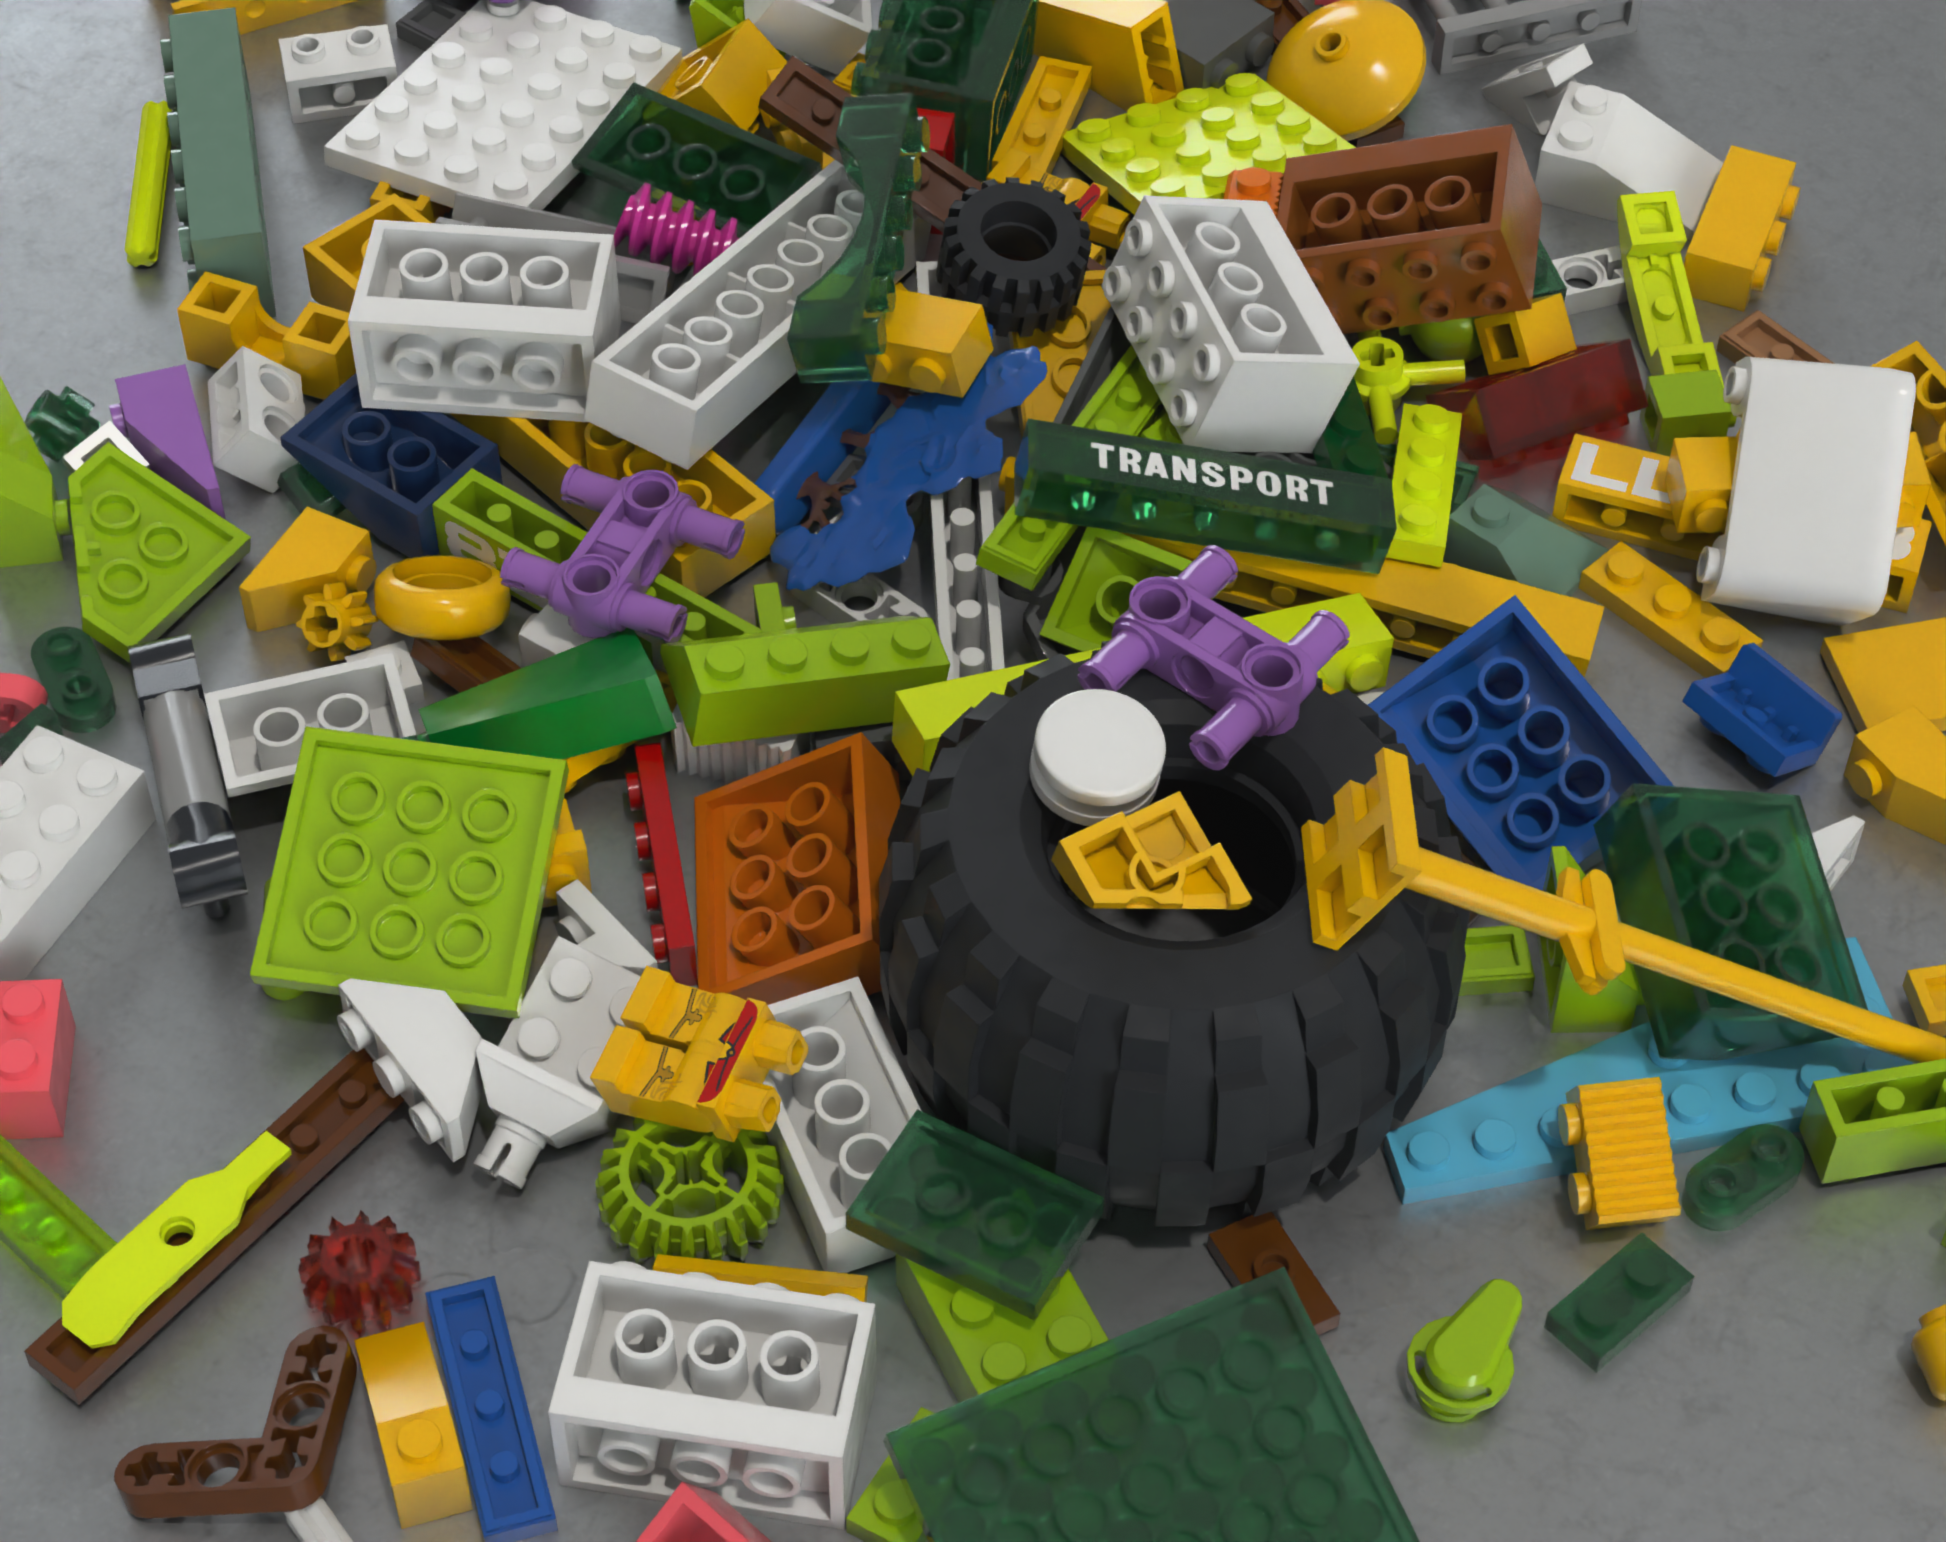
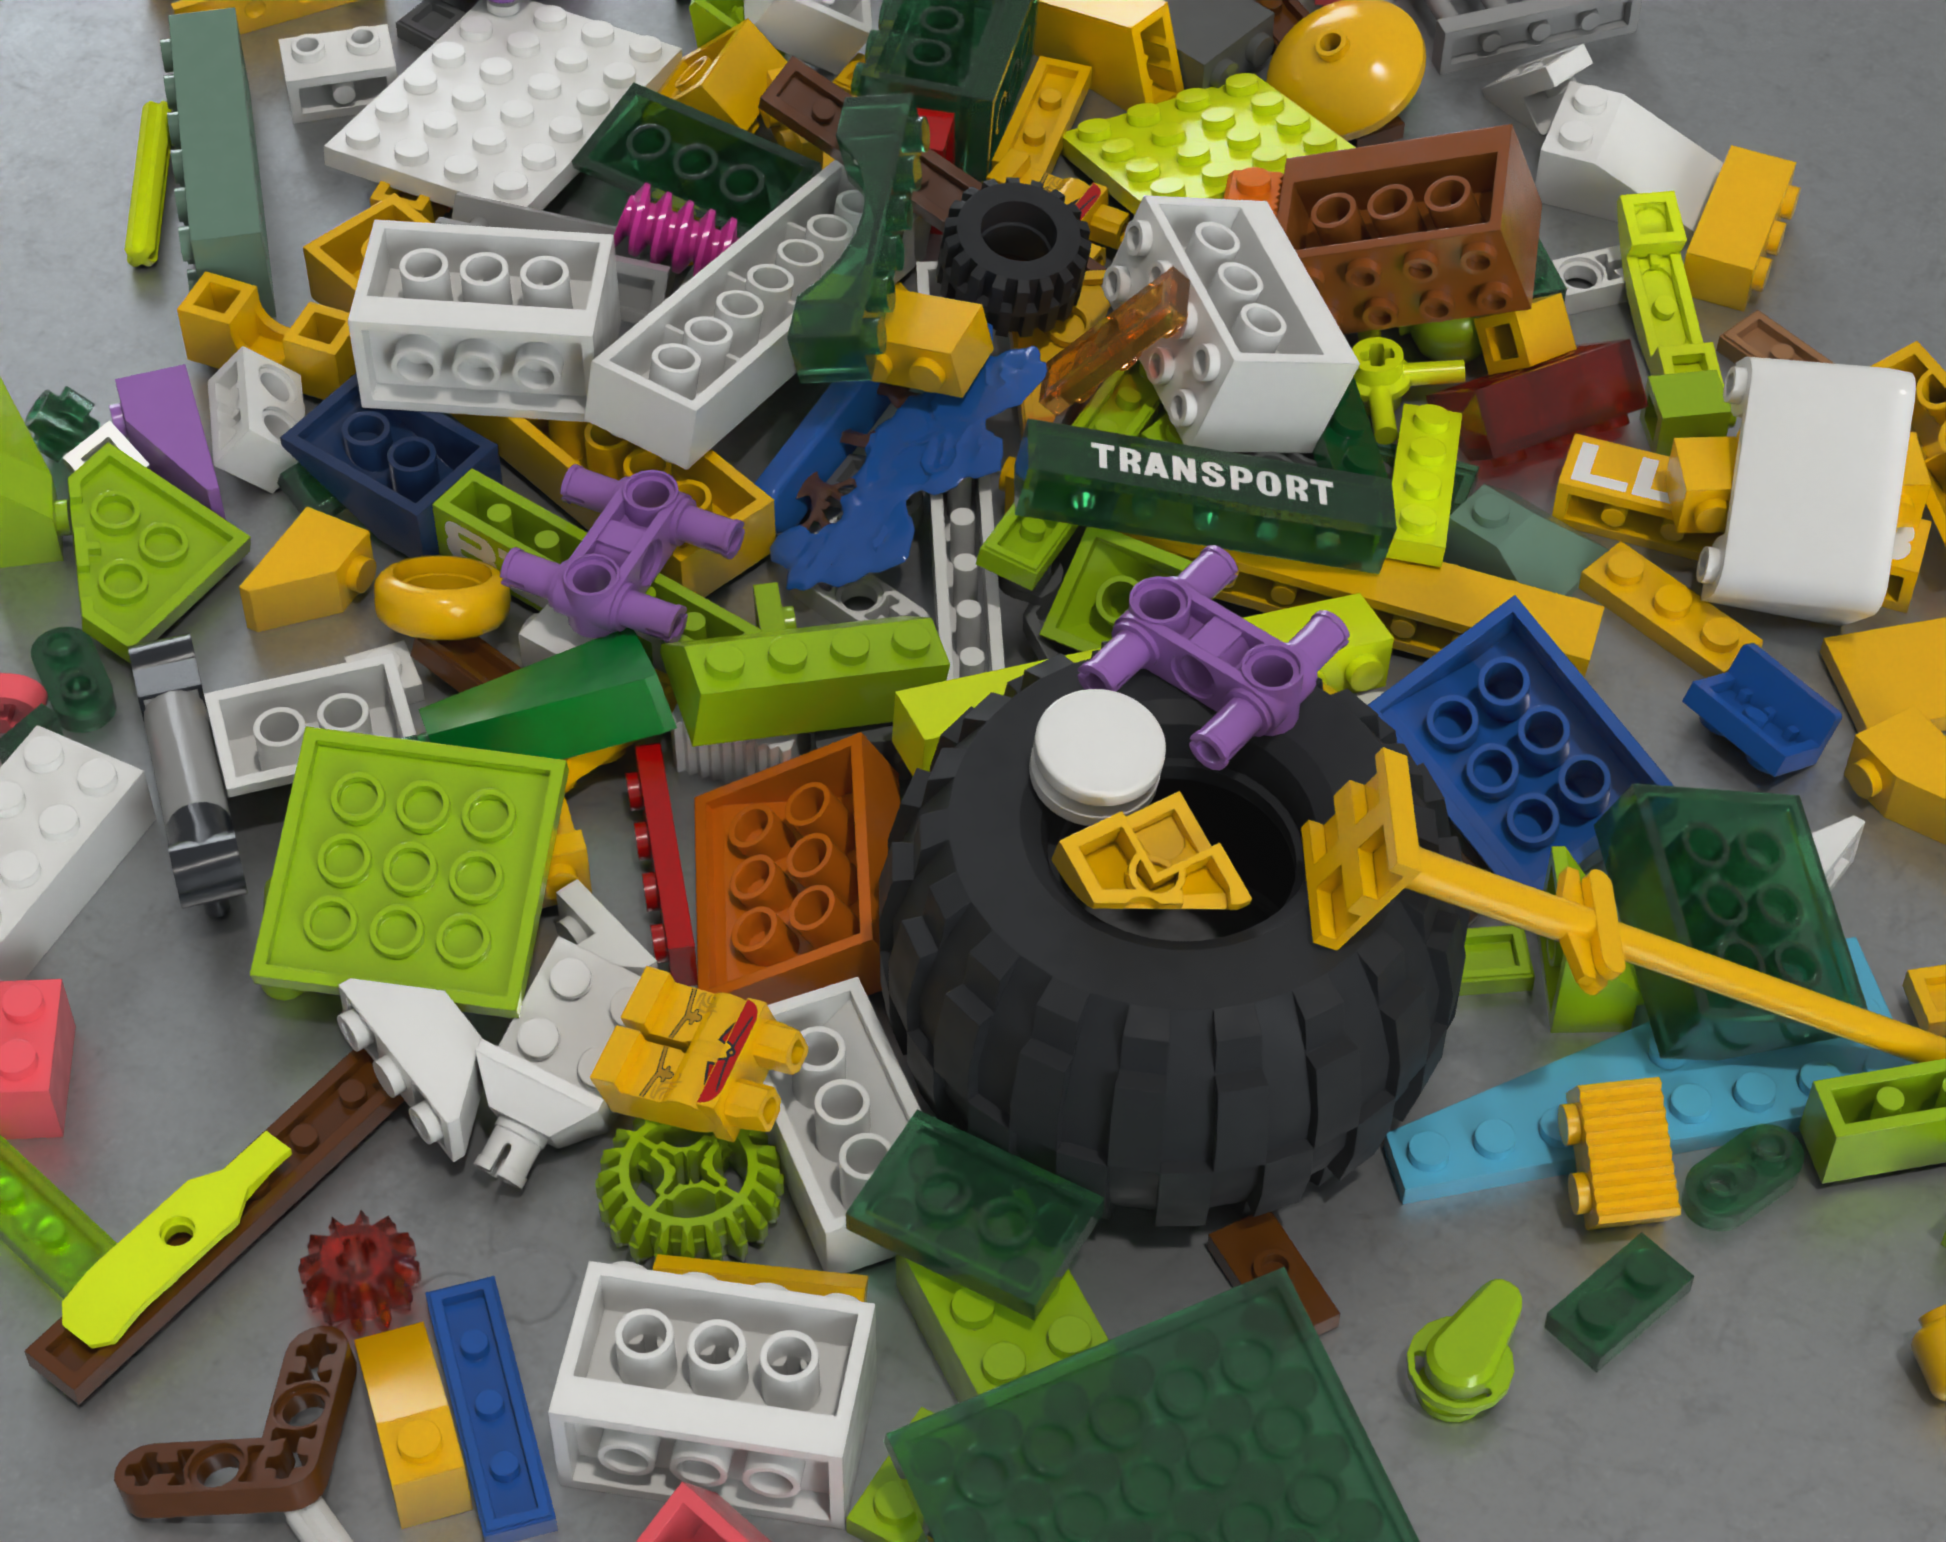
(334, 606): yellow gear -> none
(1116, 341): none -> clear orange plate

